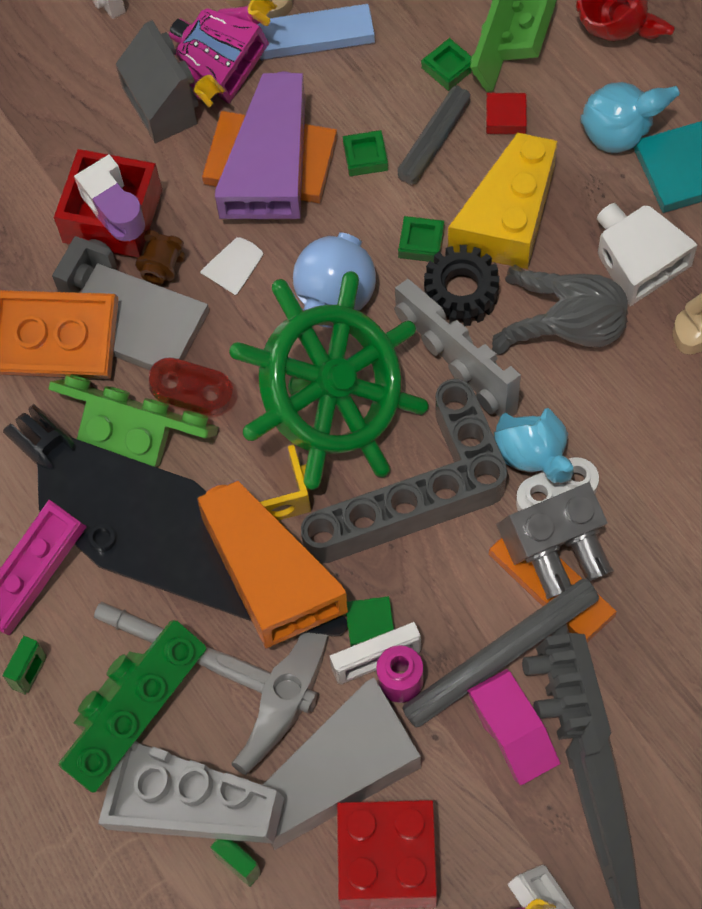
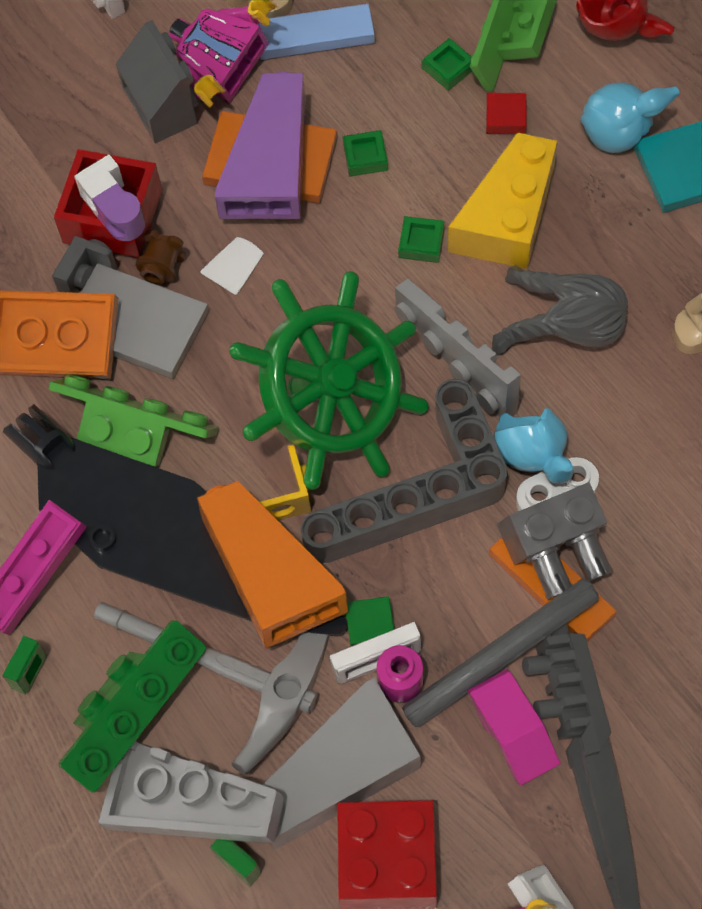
(191, 383): clear red plate -> none
(322, 266): light blue brick -> none
(433, 135): dark grey axle -> none
(467, 265): black tyre -> none
(642, 250): white torso -> none

